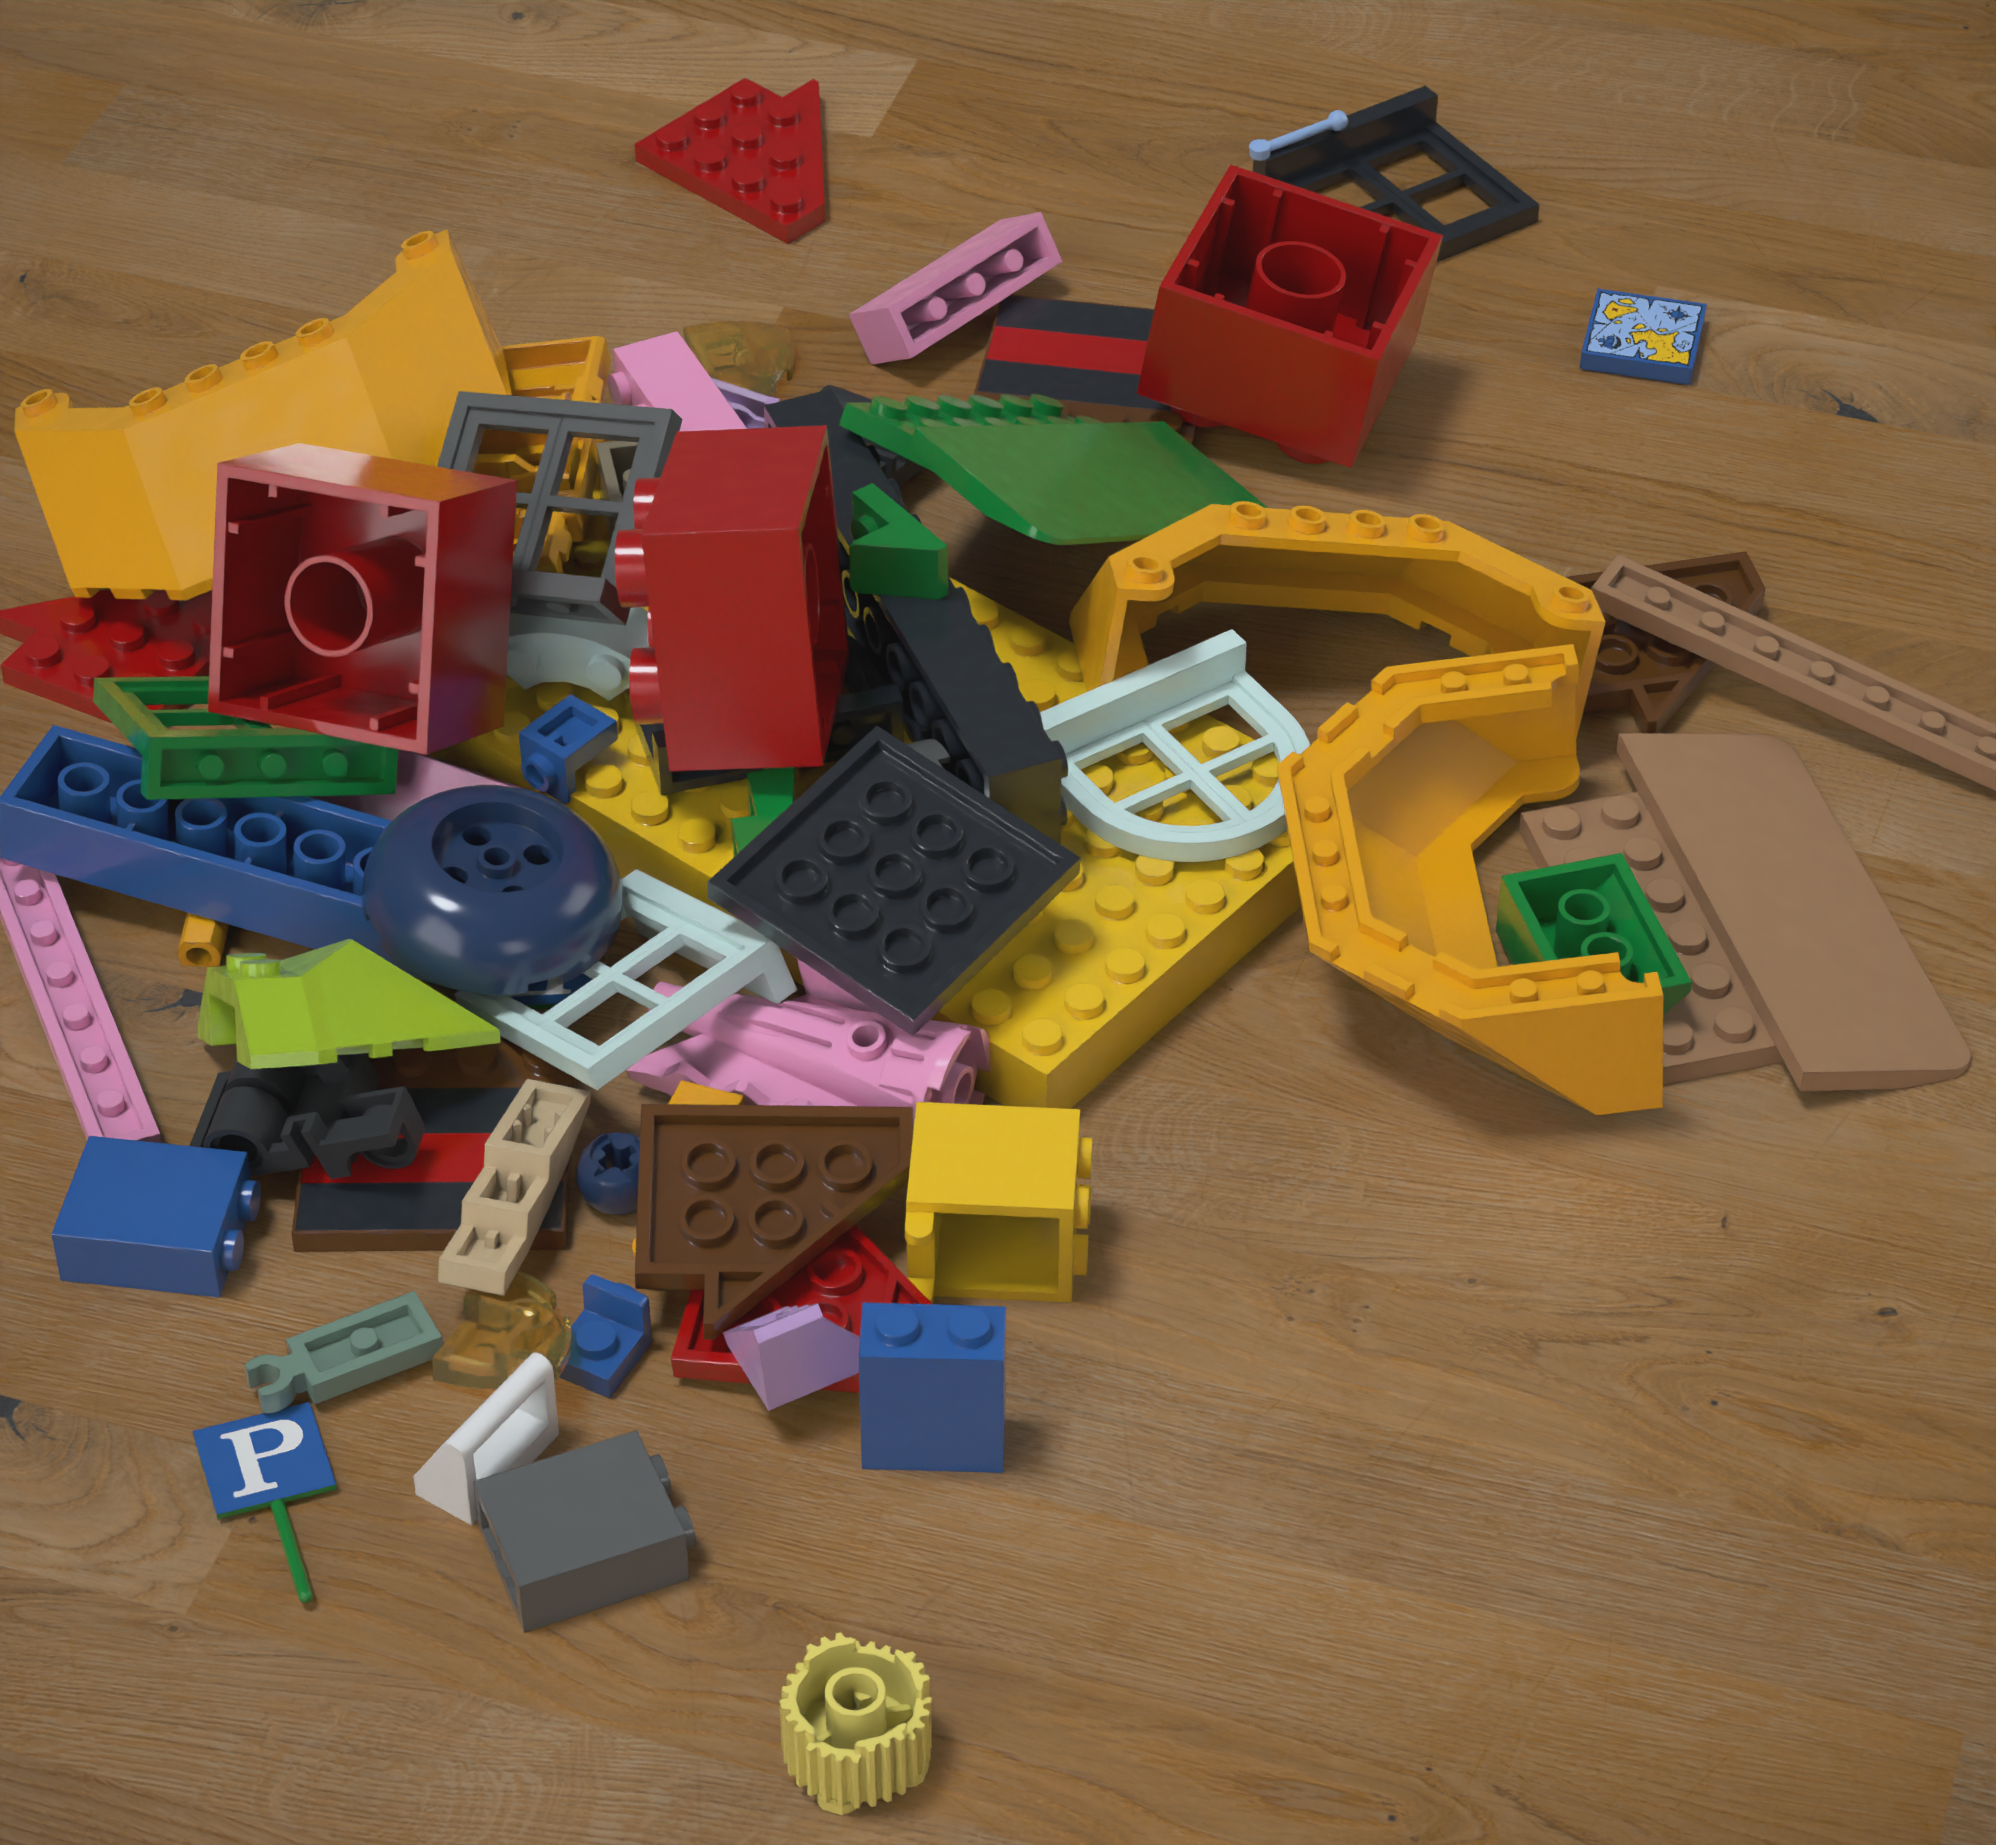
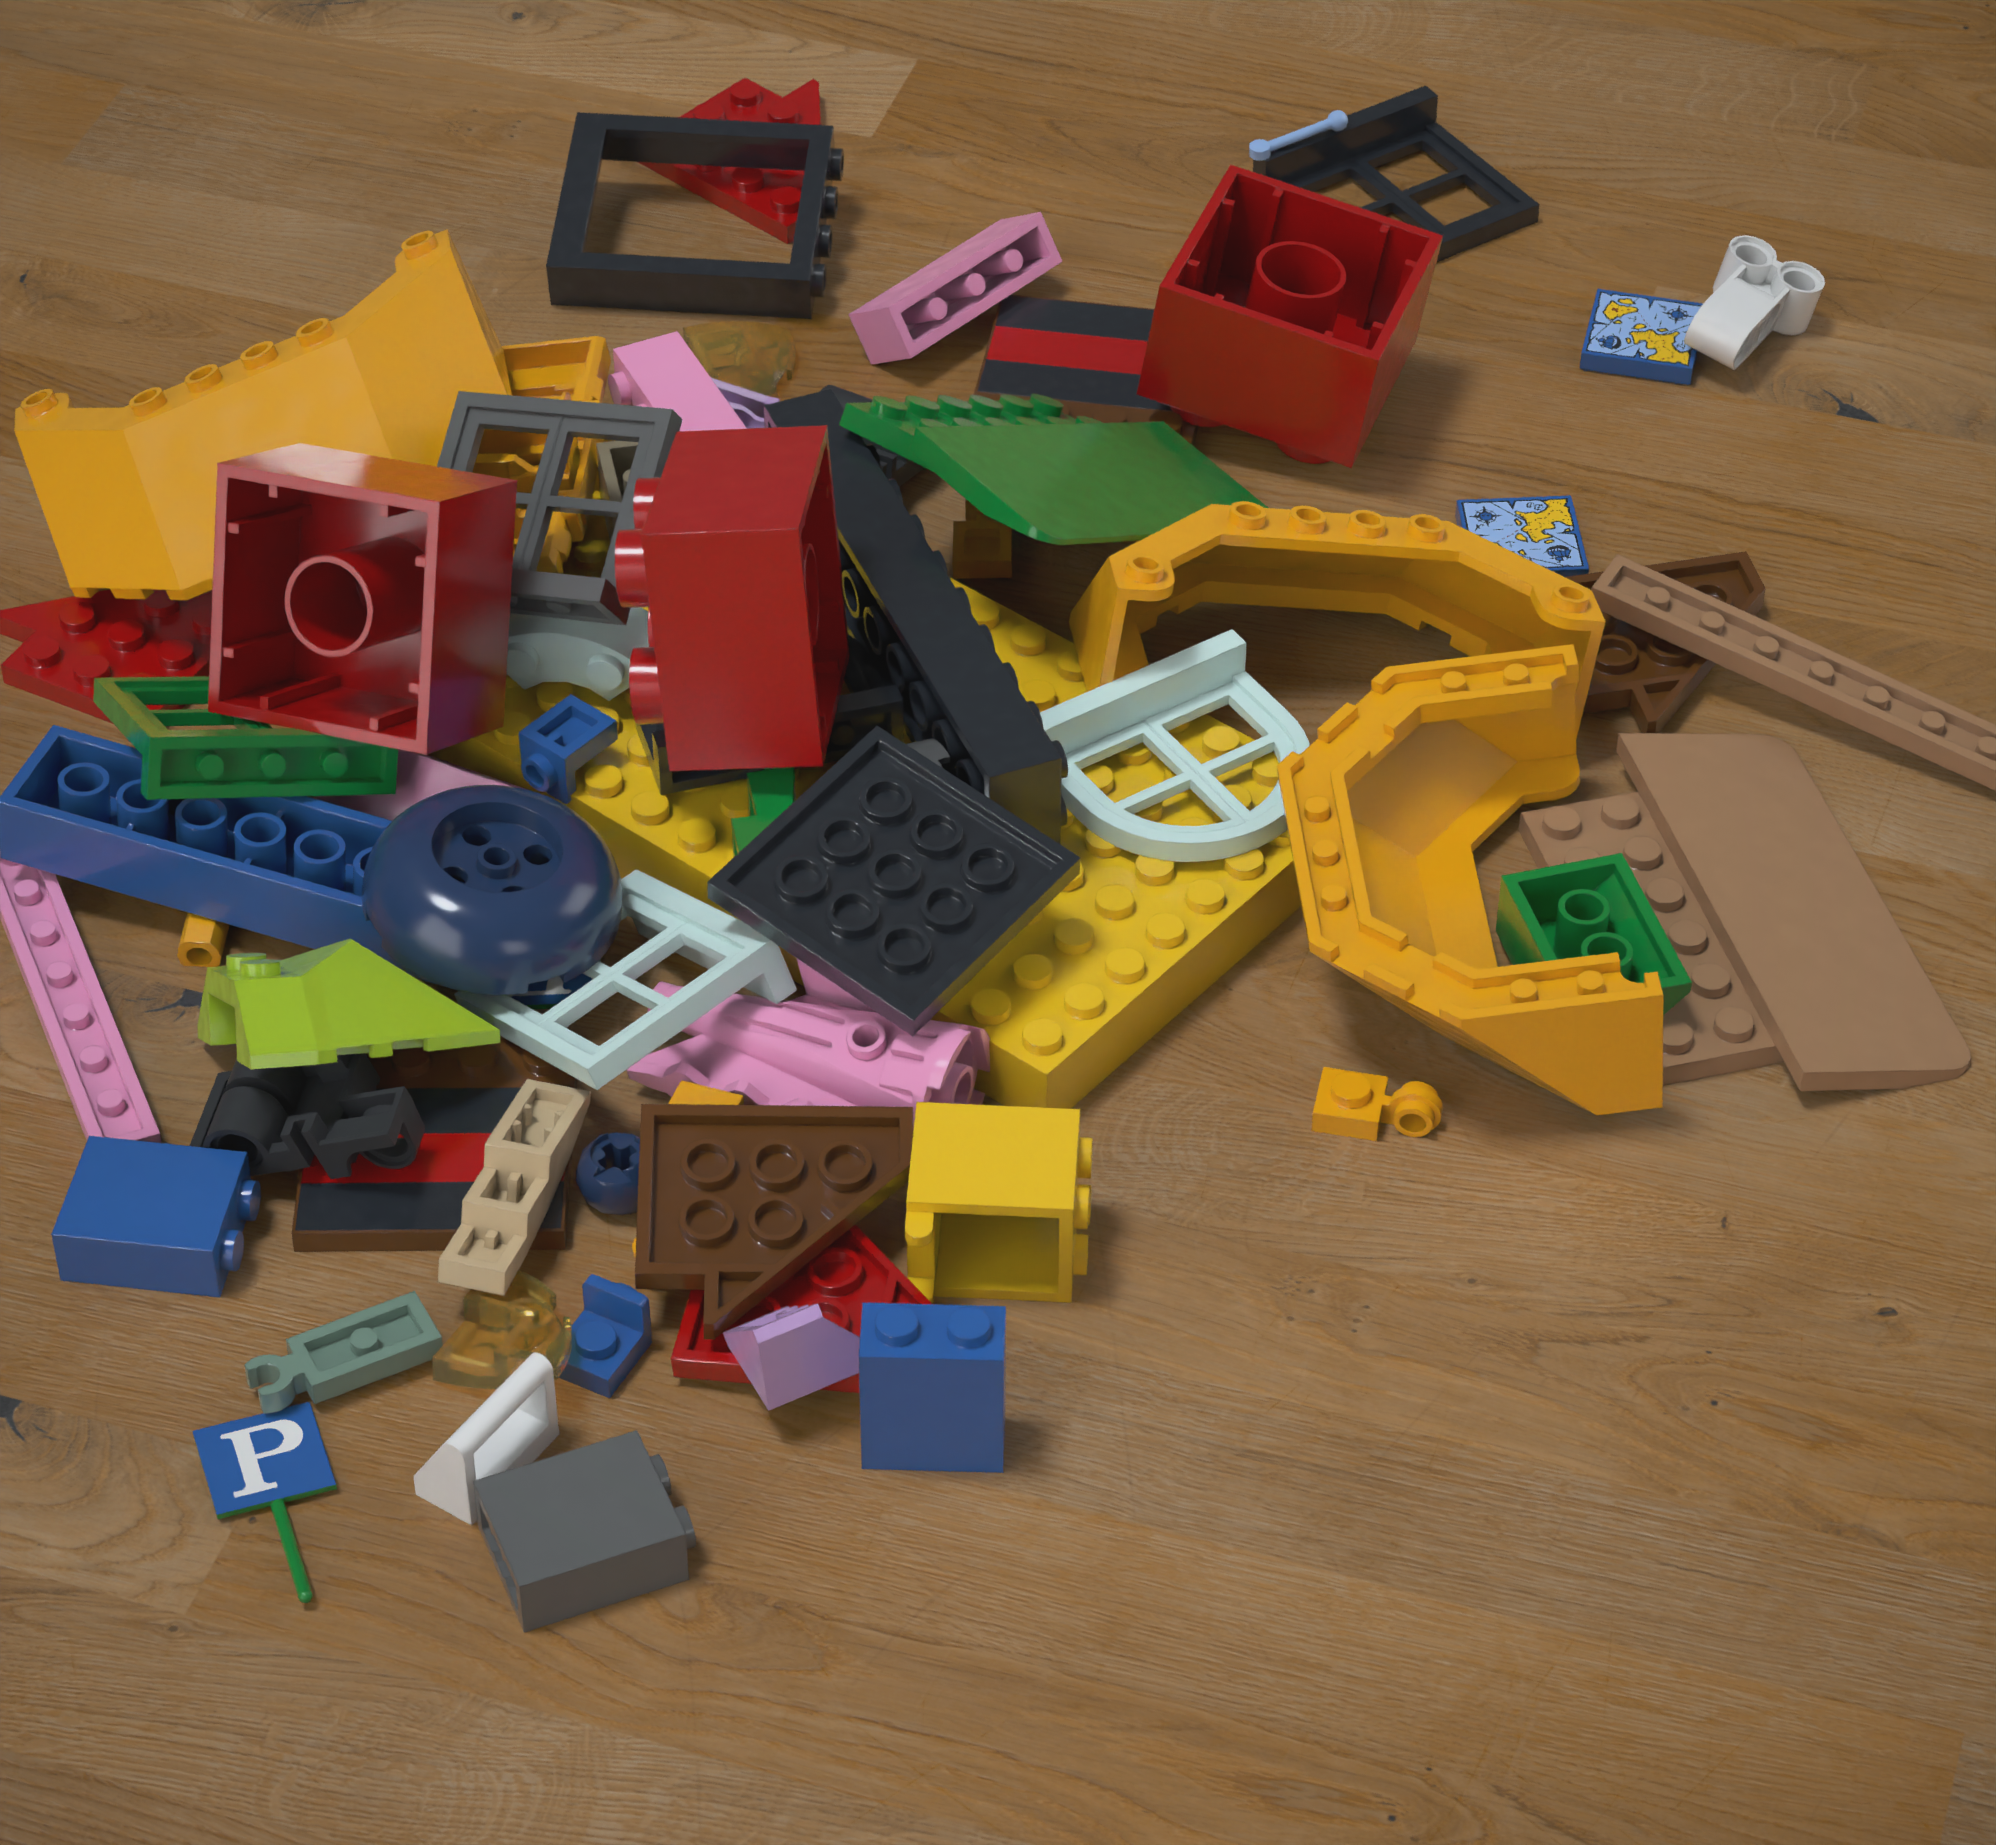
(695, 283): none -> black window
(856, 1723): light yellow brick -> none
(894, 550): green slope -> none
(981, 546): none -> light orange plate
(1358, 1103): none -> light orange plate
(1532, 527): none -> tile
(1751, 300): none -> white piece

